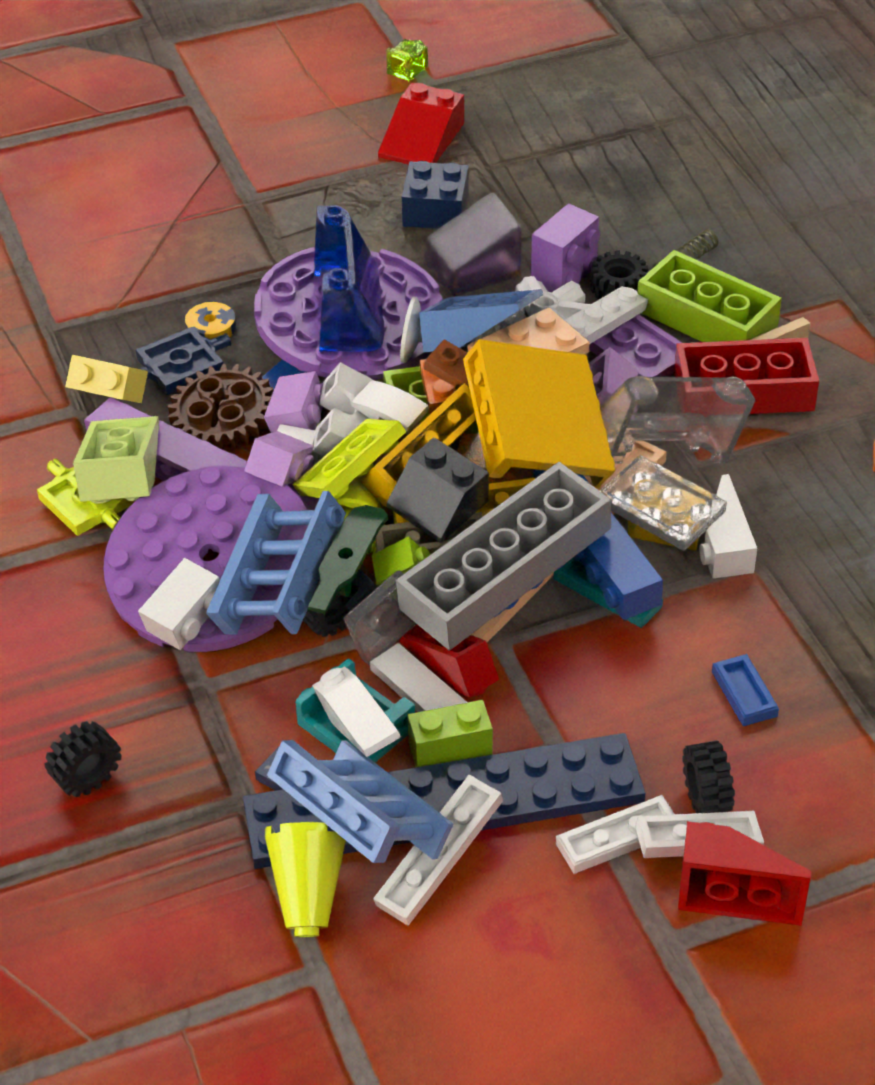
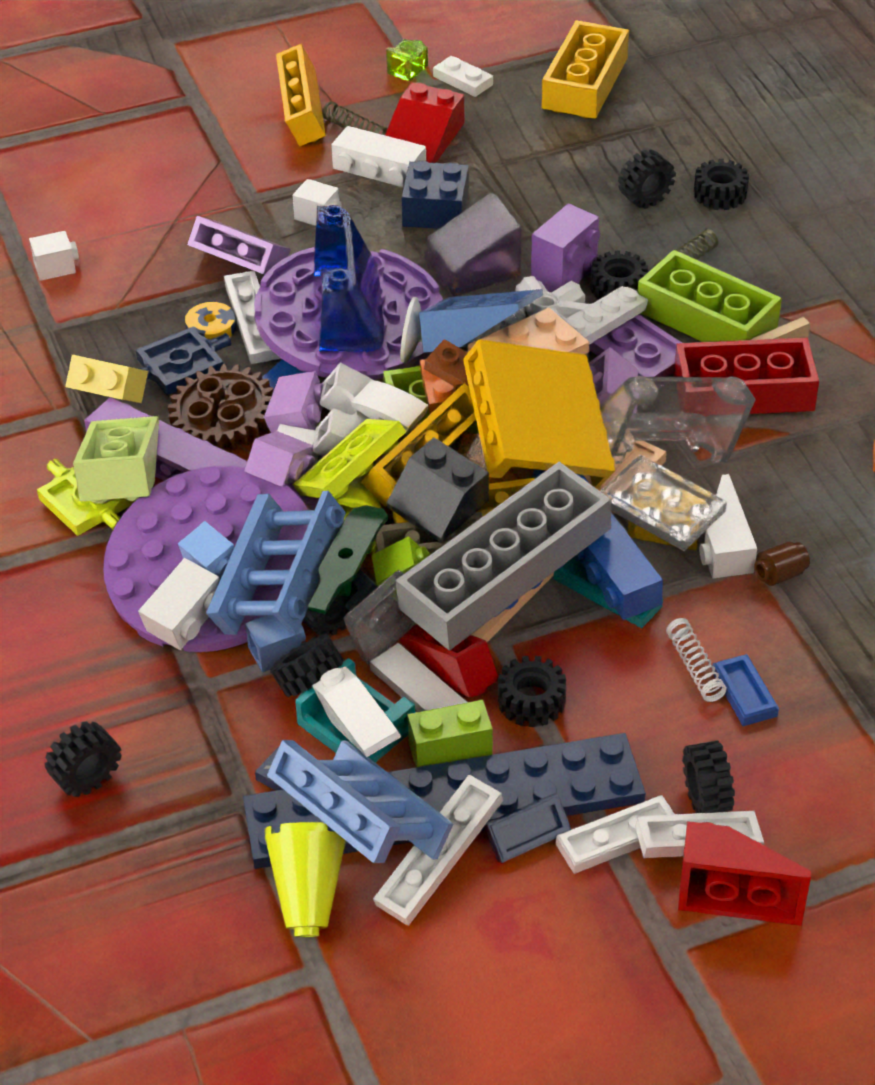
(53, 255): none -> white brick
(207, 548): none -> light blue brick
(236, 245): none -> lavender brick
(241, 292): none -> white plate
(270, 640): none -> medium blue brick
(300, 95): none -> yellow brick
(306, 664): none -> black tyre
(310, 196): none -> white brick
(335, 111): none -> olive piece
(375, 155): none -> white brick
(463, 76): none -> white plate
(527, 827): none -> dark blue tile
(531, 707): none -> black tyre
(585, 69): none -> yellow brick
(650, 165): none -> black tyre
(683, 634): none -> white piece
(721, 184): none -> black tyre
(781, 562): none -> reddish brown brick

